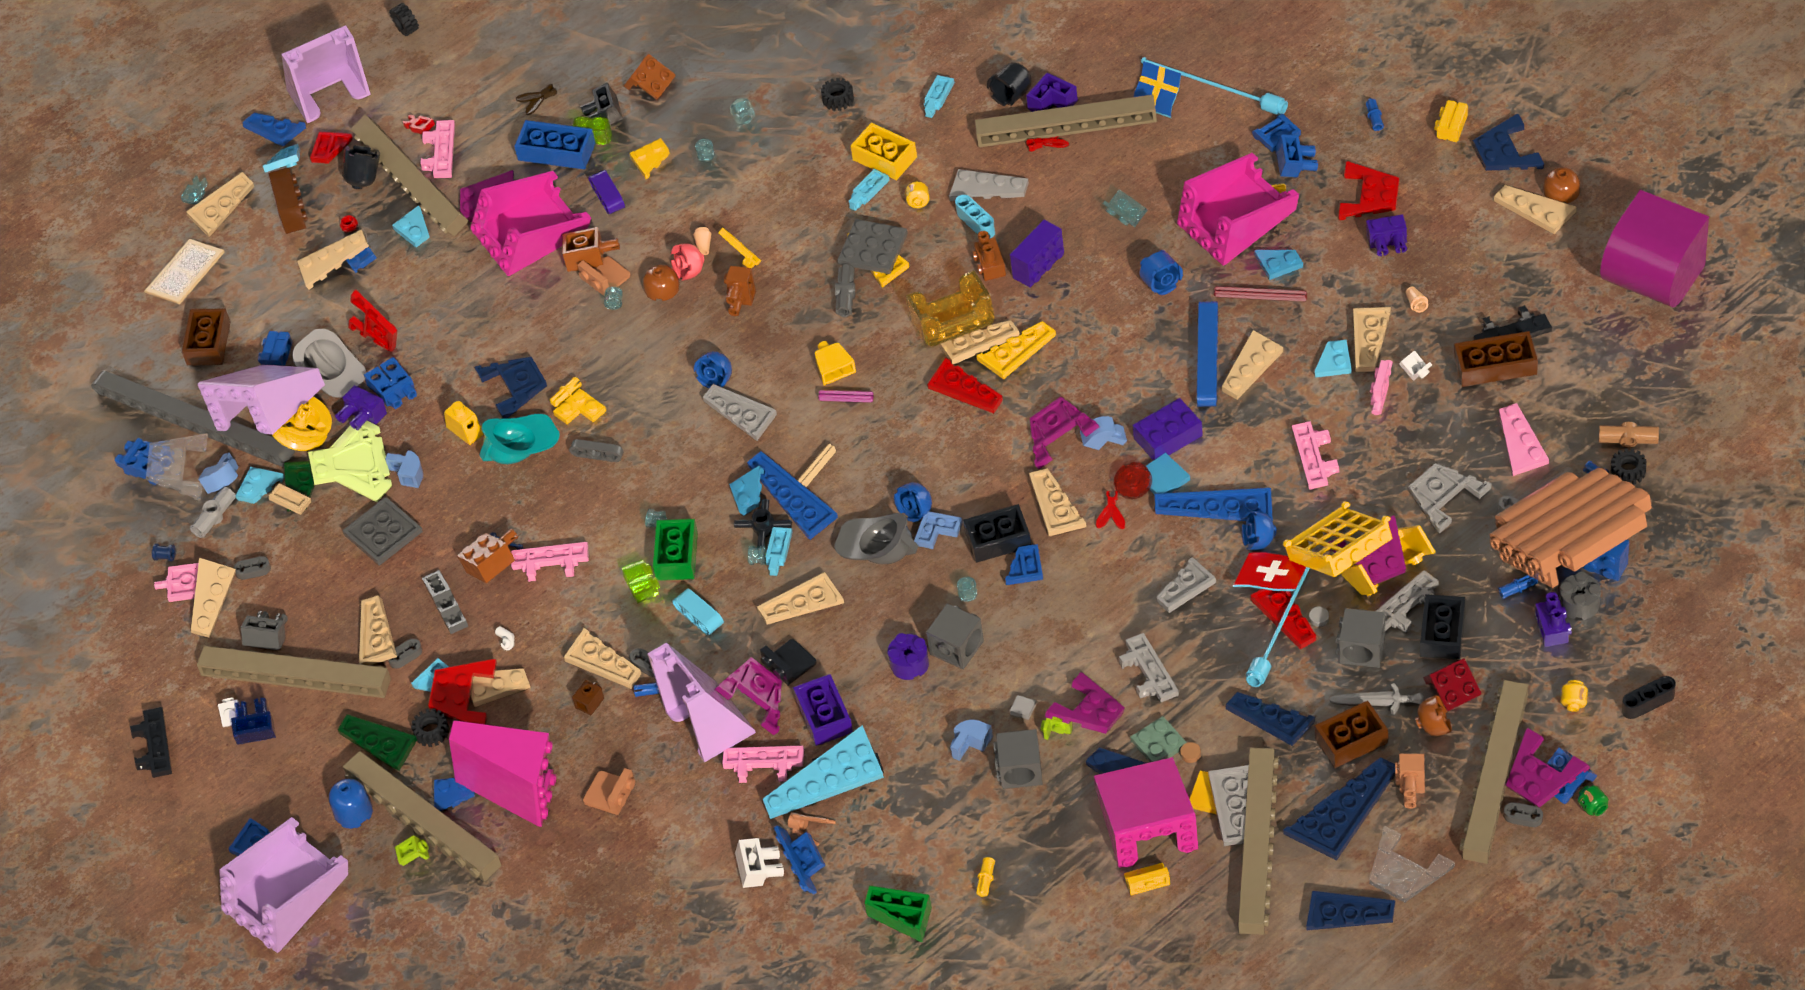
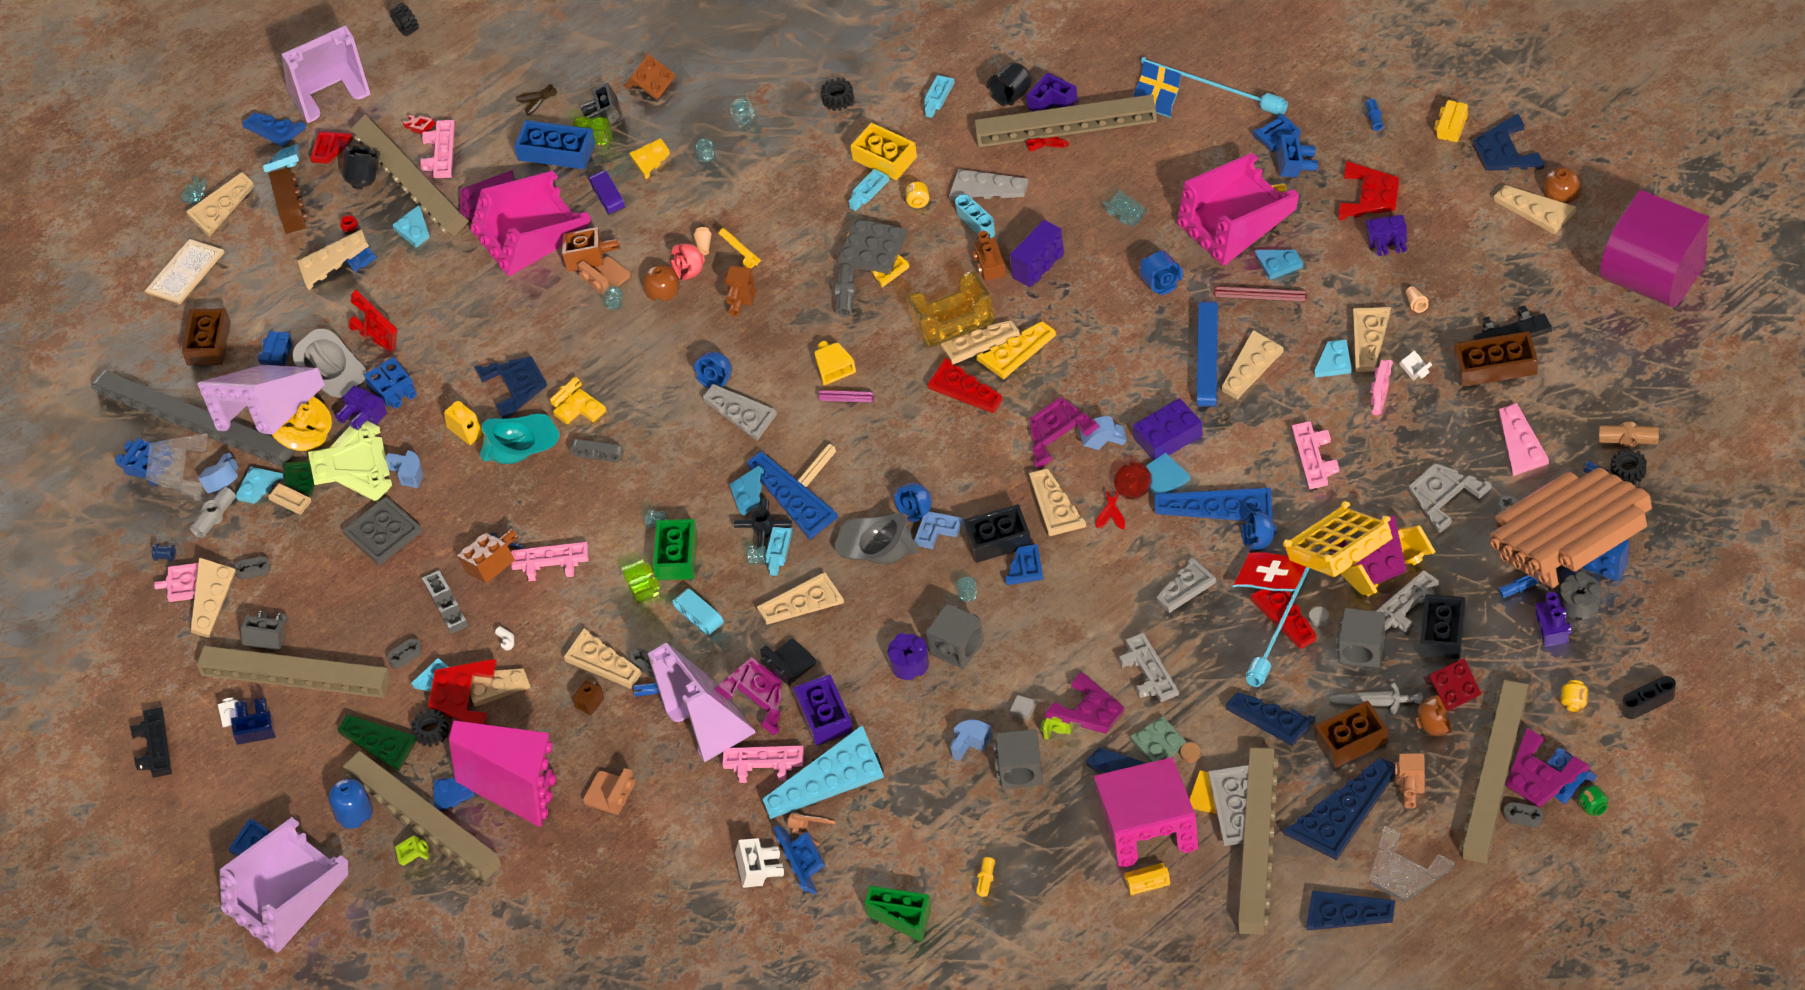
(375, 634): tan wing -> none

